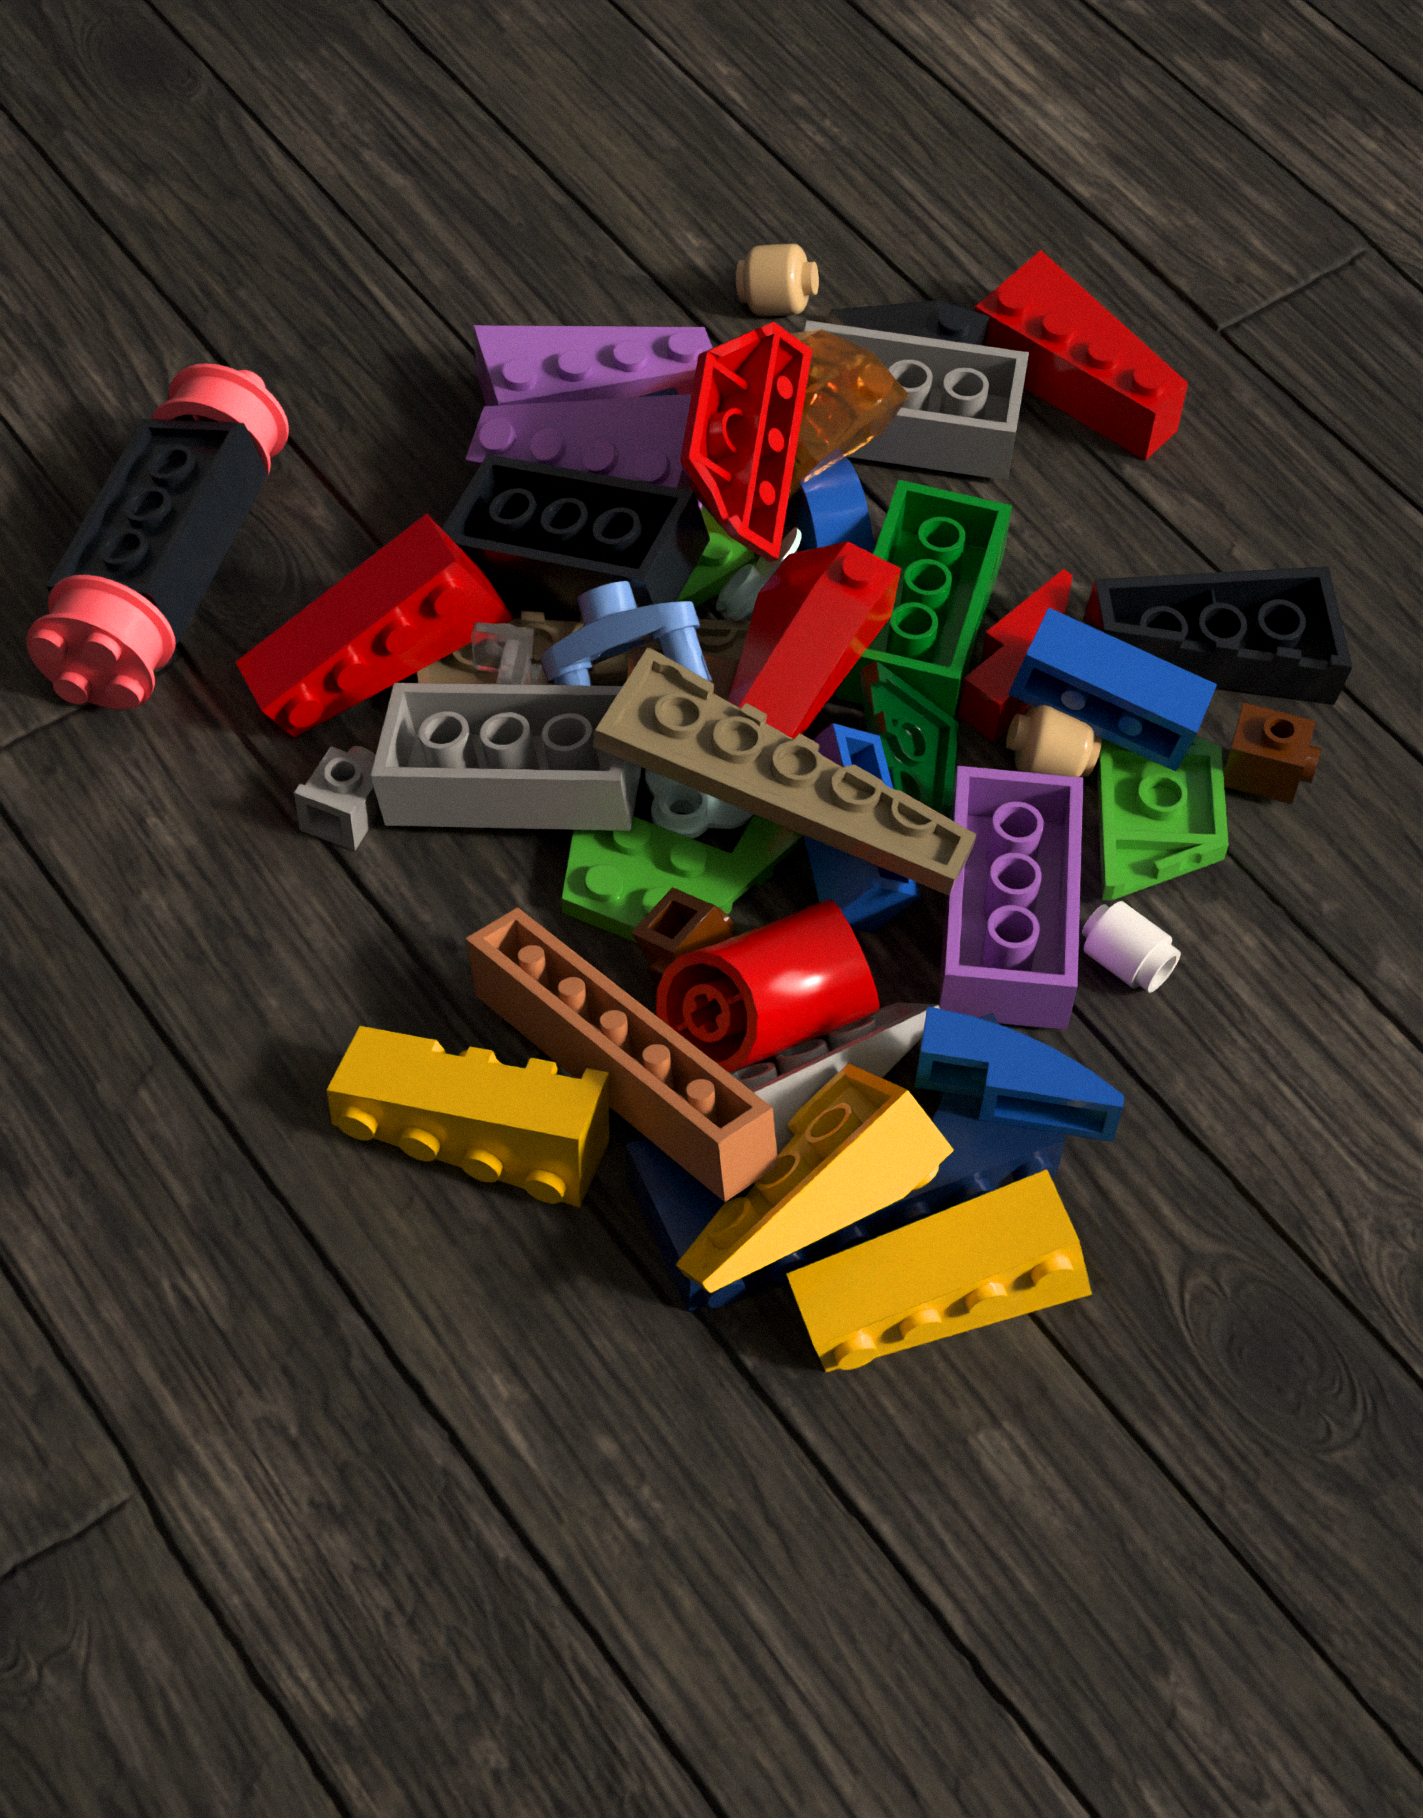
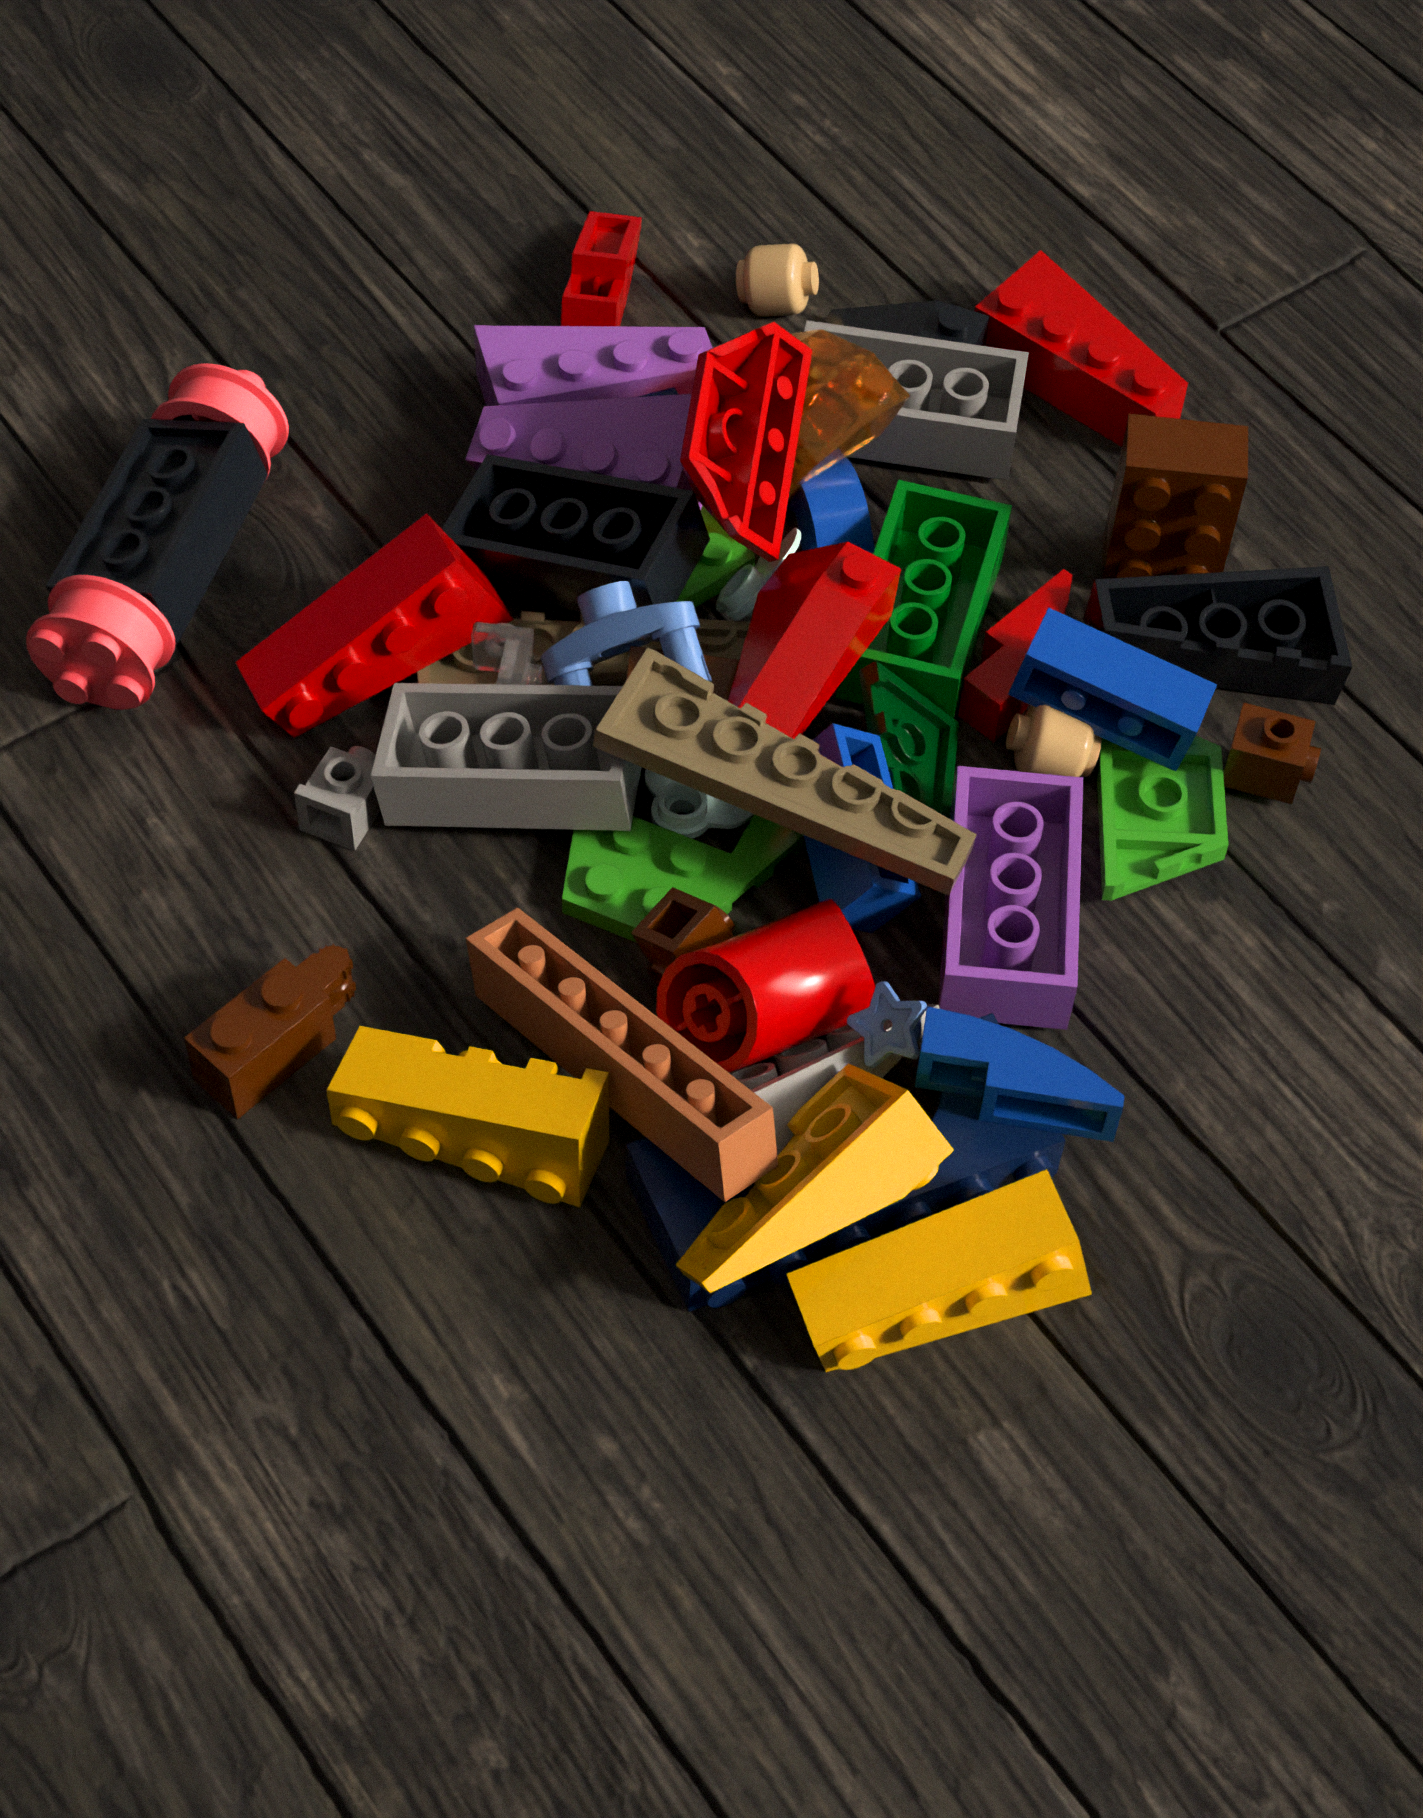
(270, 1029): none -> reddish brown hinge
(601, 270): none -> red slope
(905, 1026): none -> medium blue plate
(1130, 946): white brick -> none
(1174, 497): none -> reddish brown brick

